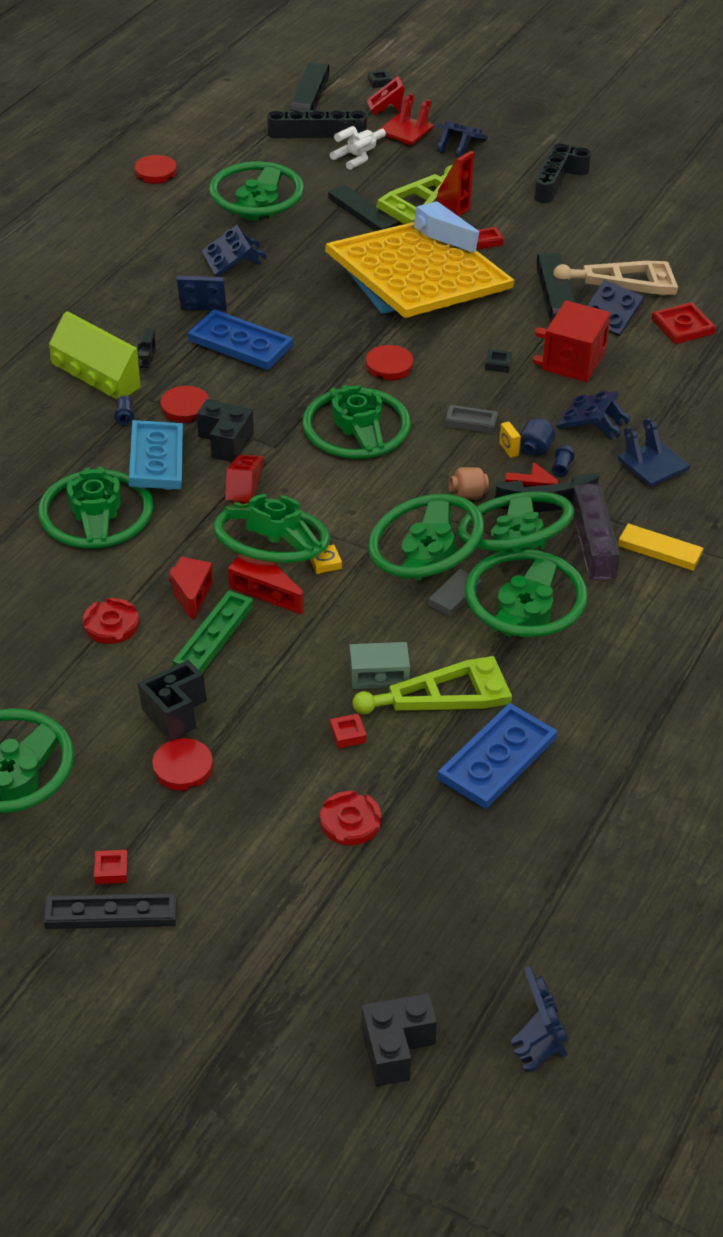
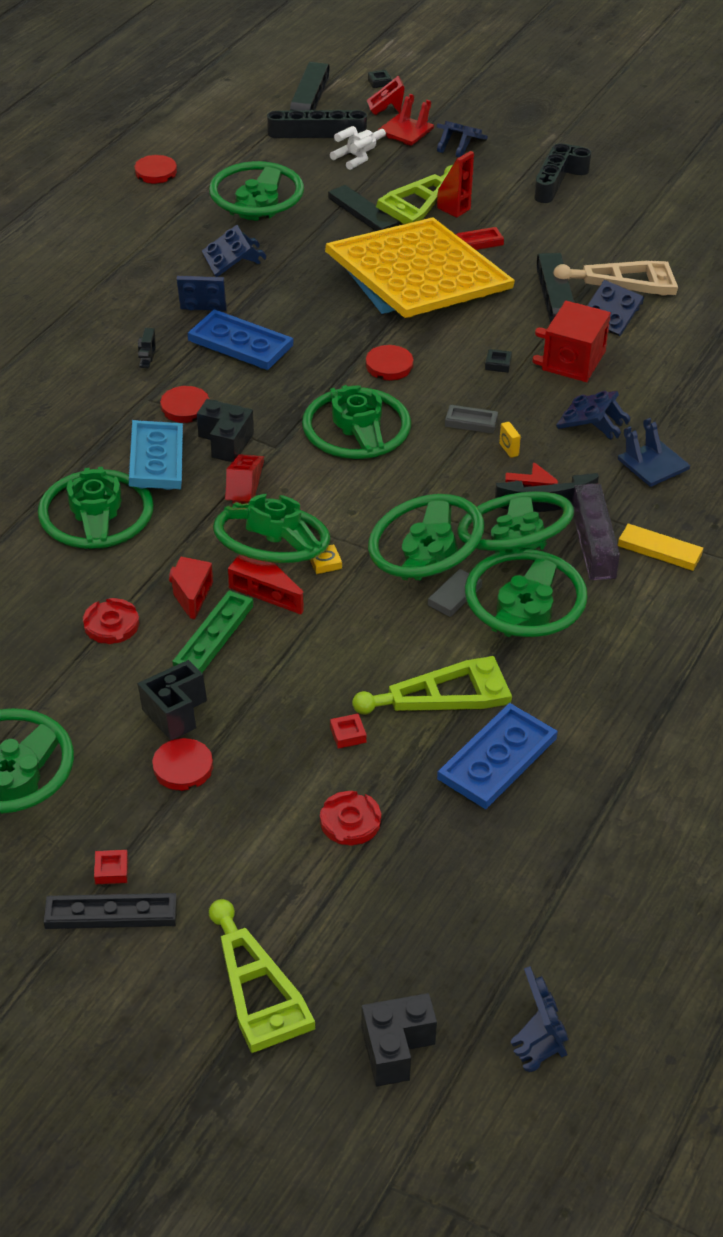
(95, 356): lime slope -> none
(124, 413): dark blue pin -> none
(273, 1023): none -> lime plate
(378, 664): sand green brick -> none
(443, 225): light blue slope -> none
(469, 483): nougat head -> none
(537, 436): dark blue head -> none
(564, 456): dark blue pin -> none
(683, 323): red tile -> none

